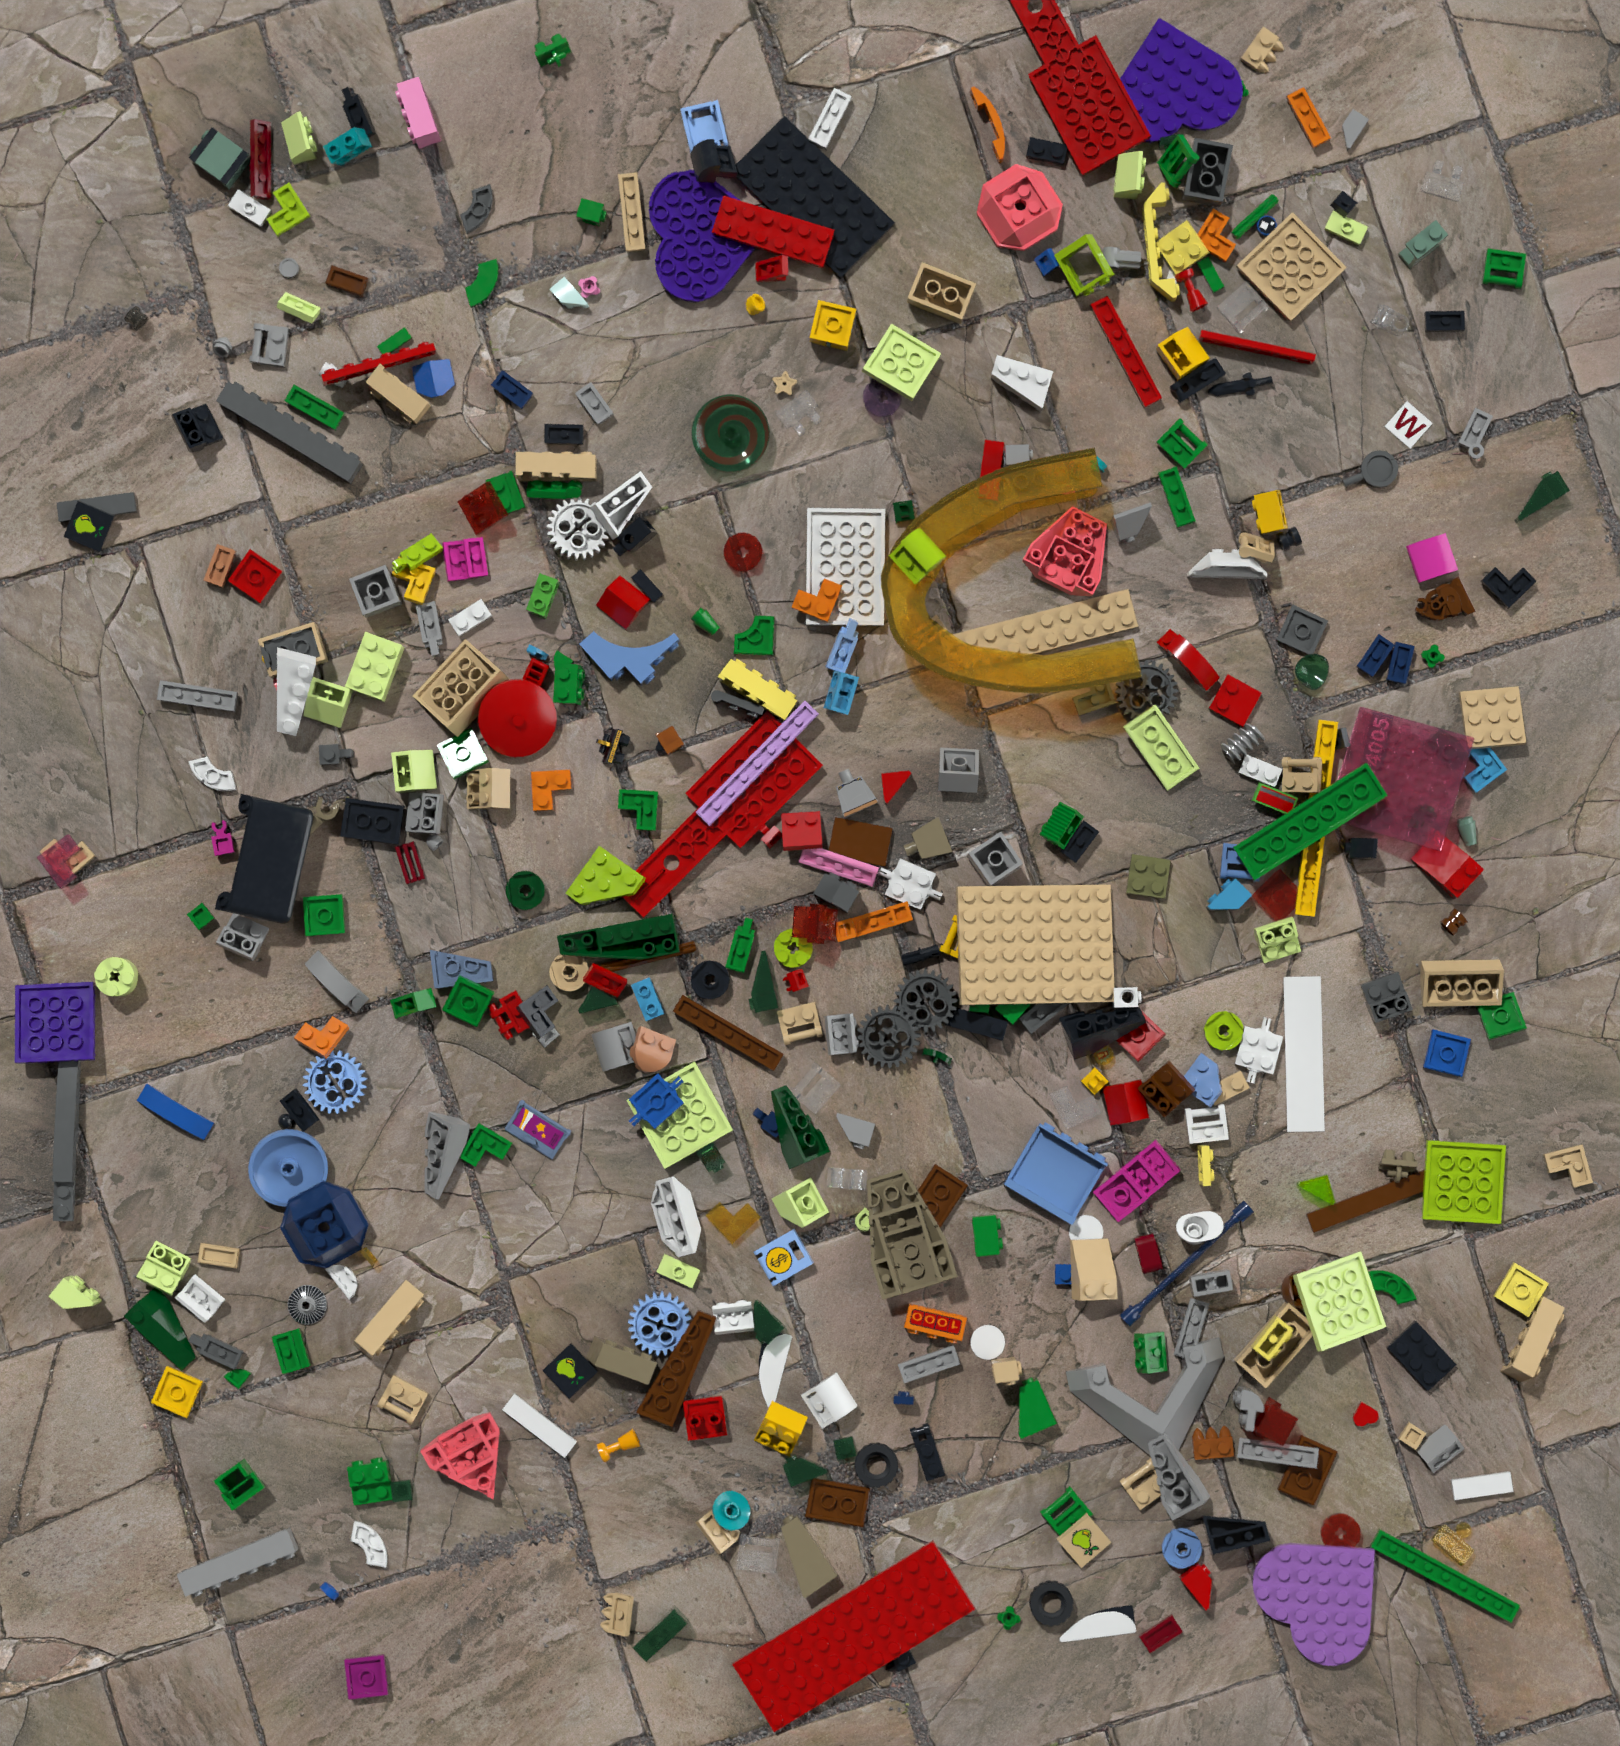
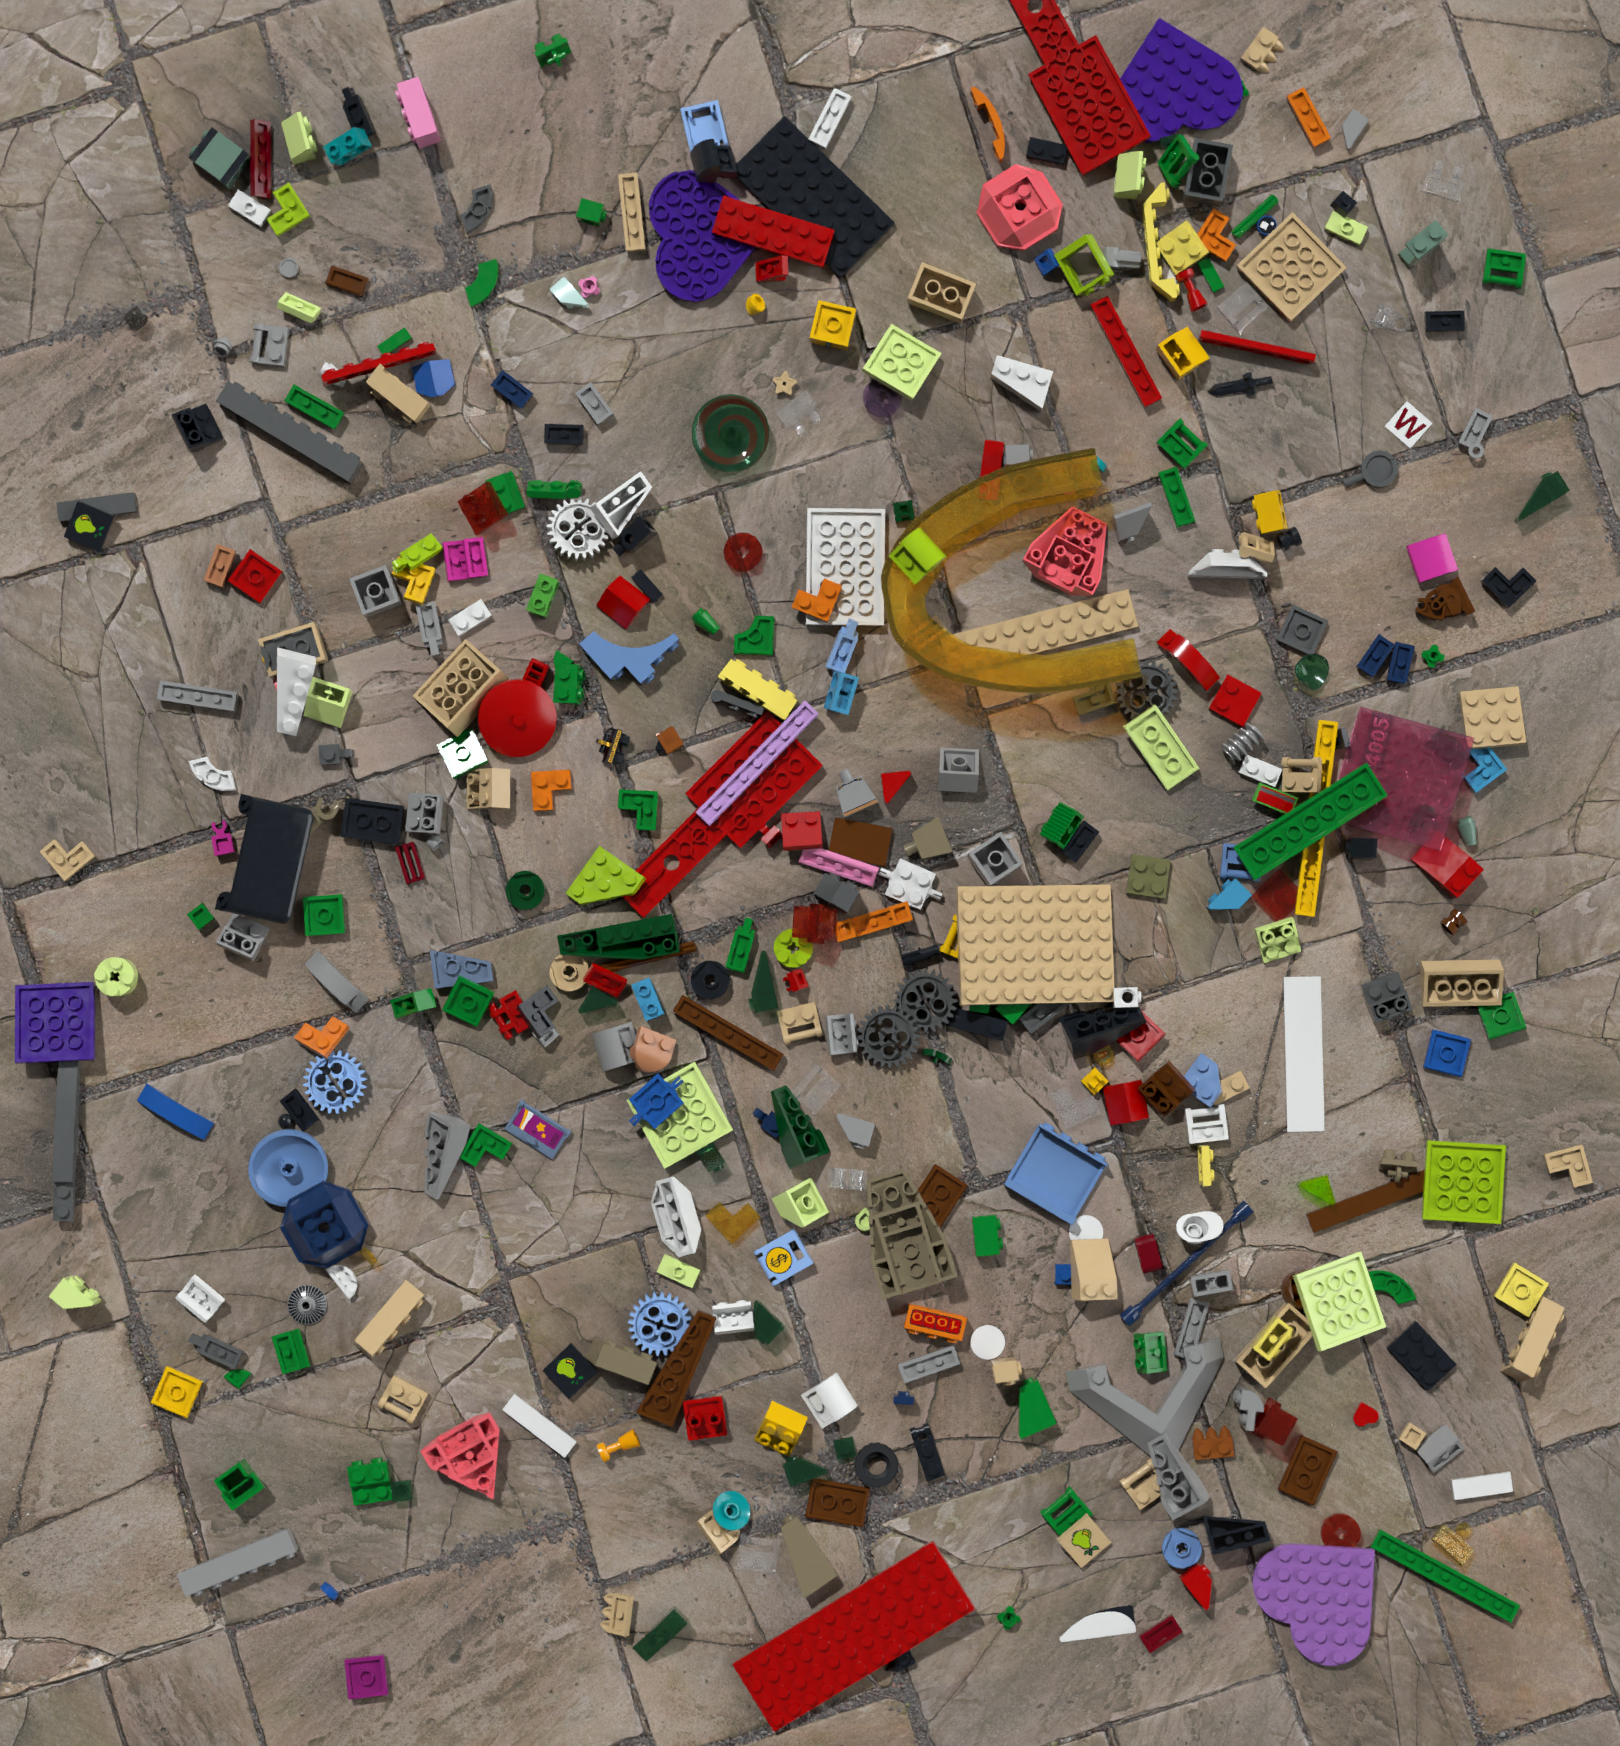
(55, 860): clear pink plate -> none
(159, 1324): dark green wedge -> none
(163, 1268): yellowish green brick -> none
(218, 1255): tan tile -> none
(371, 1543): white tile -> none
(374, 666): yellowish green brick -> none
(414, 770): yellowish green slope -> none
(537, 653): dark azure tile -> none
(556, 466): tan wedge -> none
(772, 1364): white sticker -> none
(1066, 1603): black tyre -> none
(1137, 1180): dark pink slope -> none
(1198, 379): black plate -> none
(1212, 1029): lime plate -> none
(1259, 1050): white plate -> none
(1276, 1453): light grey plate -> none

